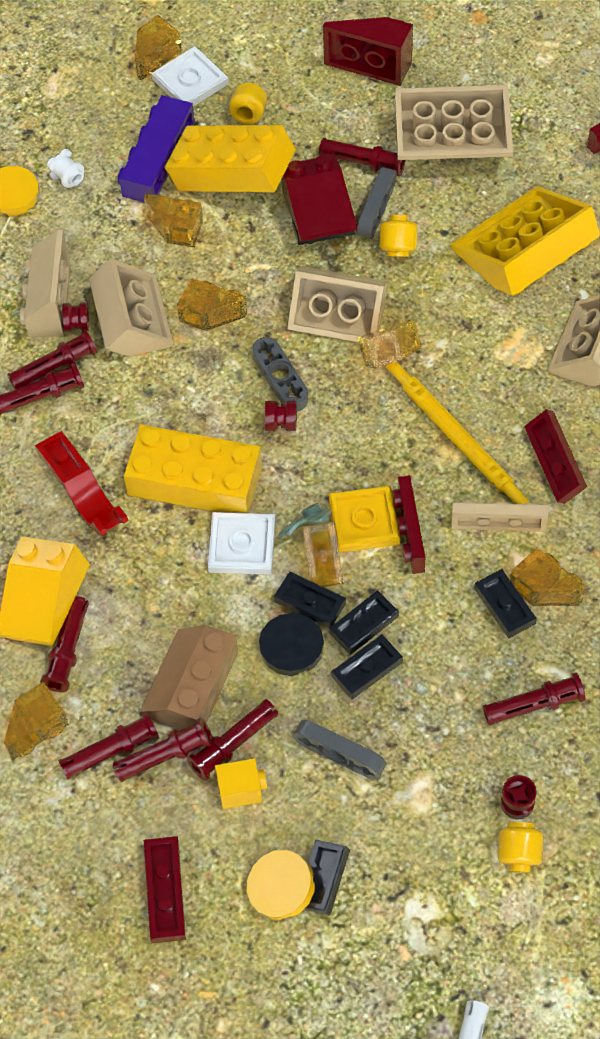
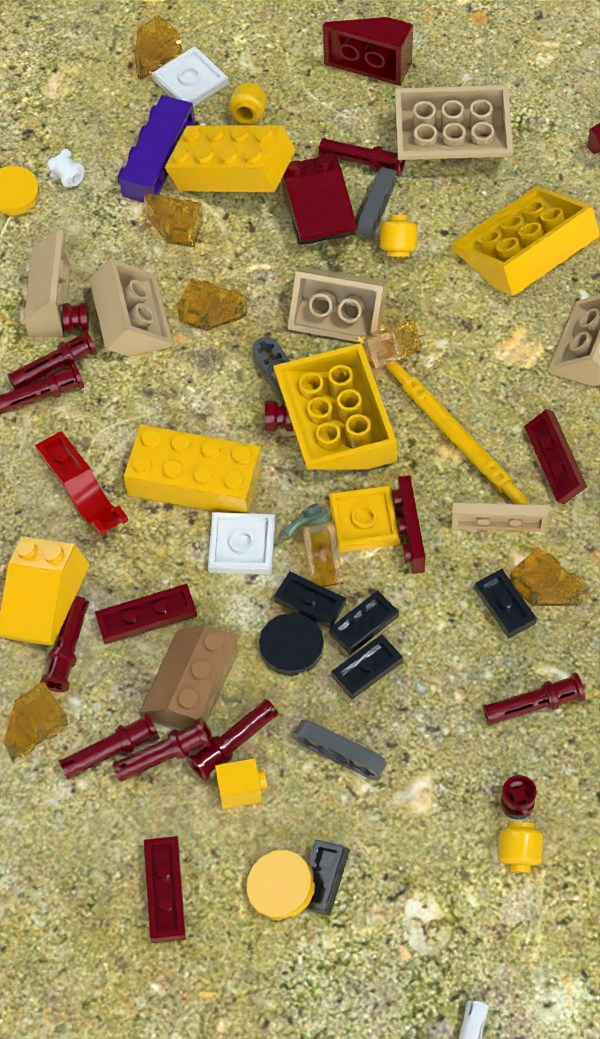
(145, 613): none -> dark red plate
(337, 411): none -> yellow slope

